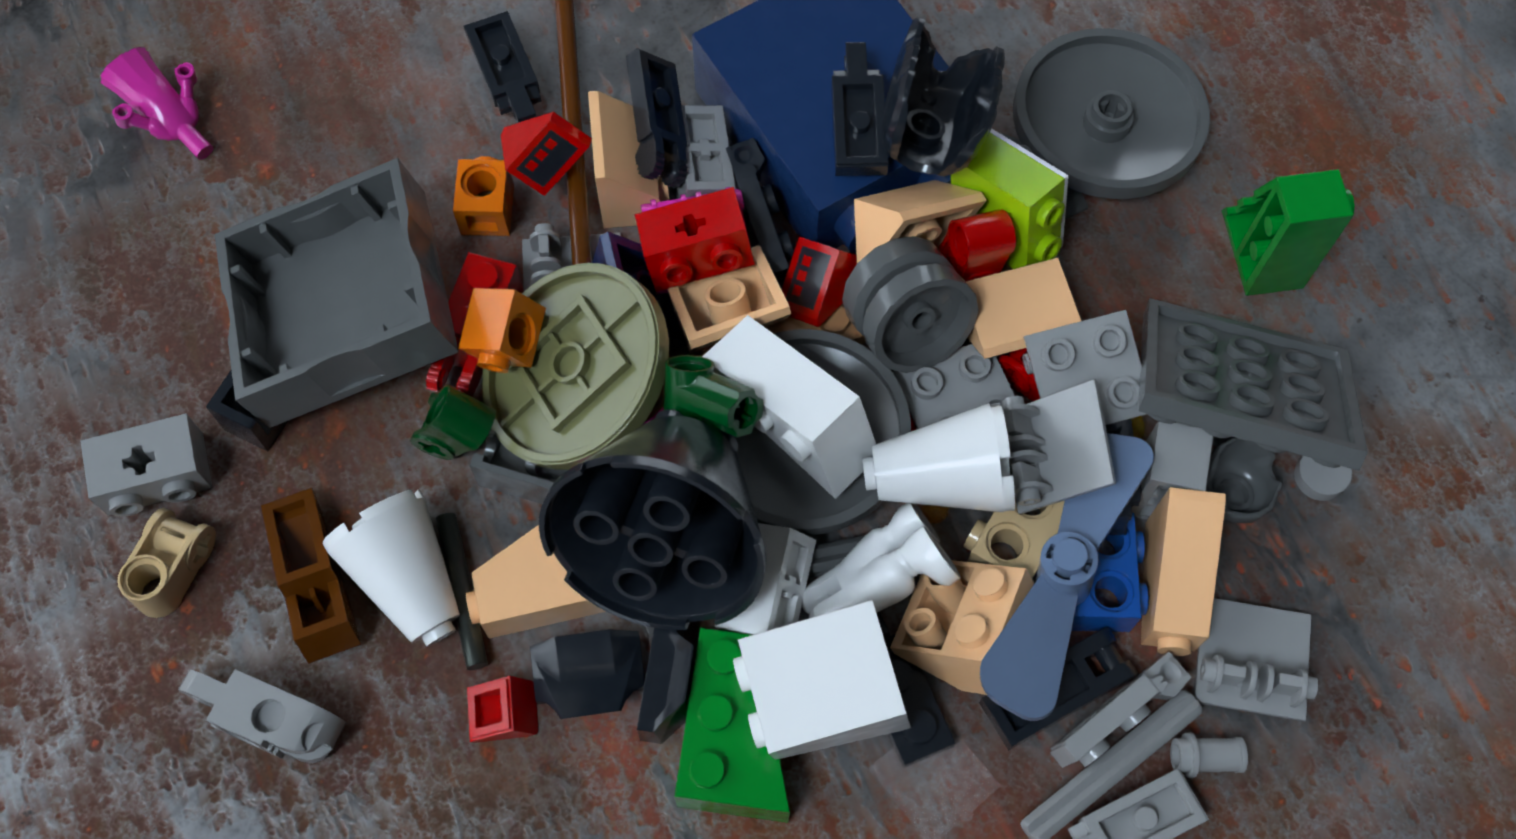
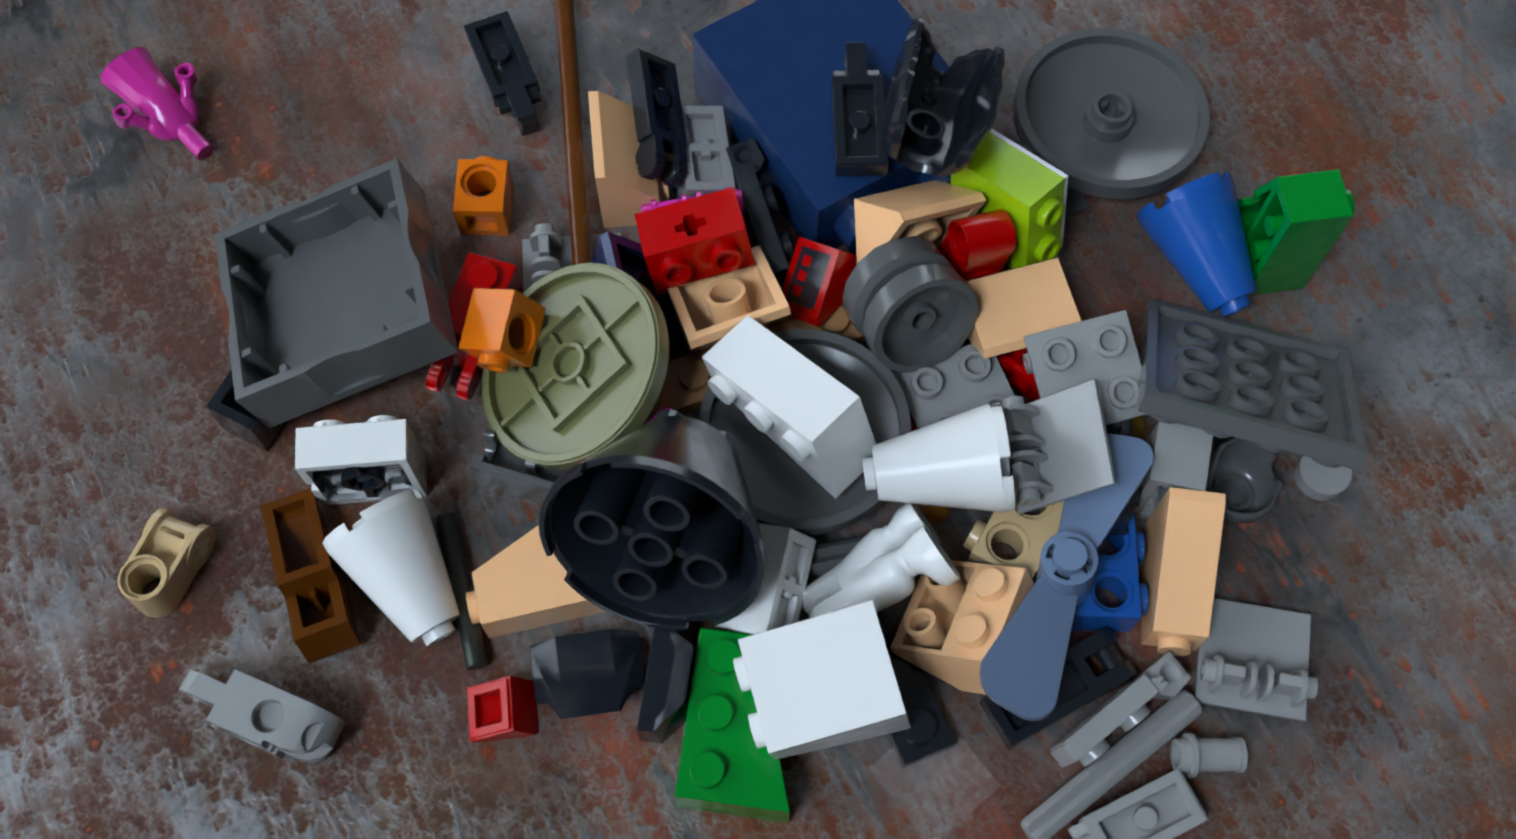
(146, 465): light grey brick -> none
(360, 460): none -> white piece
(453, 424): dark green piece -> none
(542, 150): red slope -> none
(710, 397): dark green piece -> none
(1205, 241): none -> blue cone

